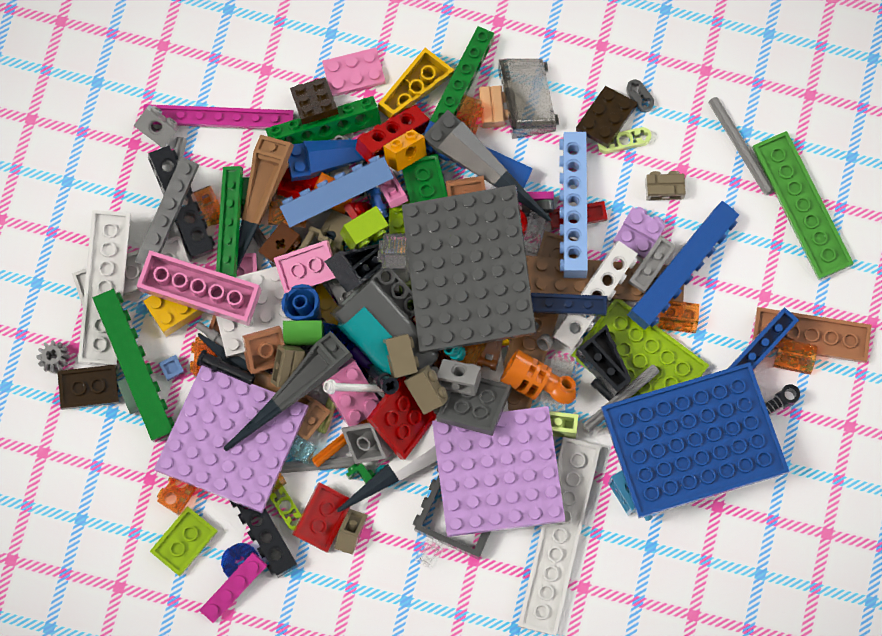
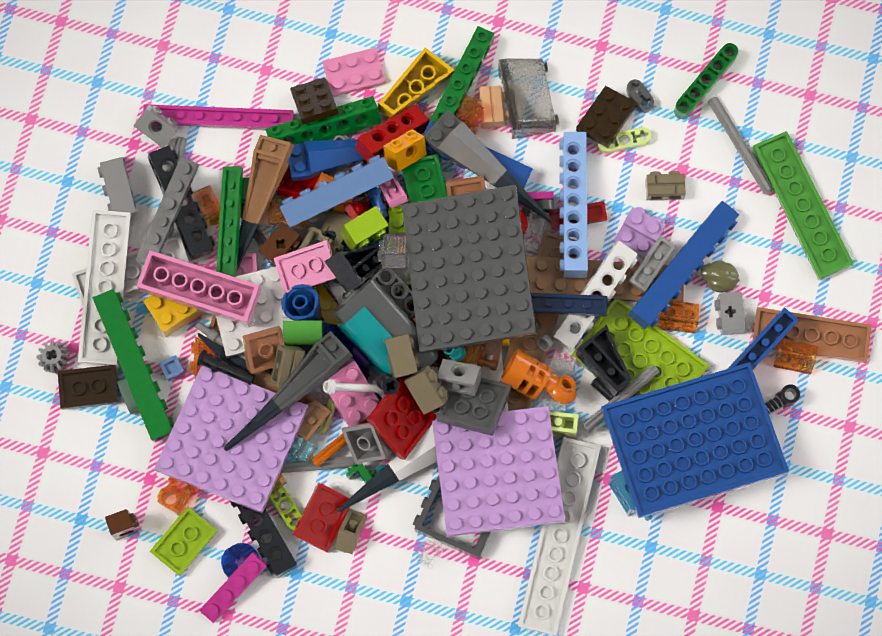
(117, 185): none -> light grey wedge
(122, 524): none -> reddish brown brick
(710, 73): none -> green beam
(720, 276): none -> olive hair
(734, 303): none -> light grey brick

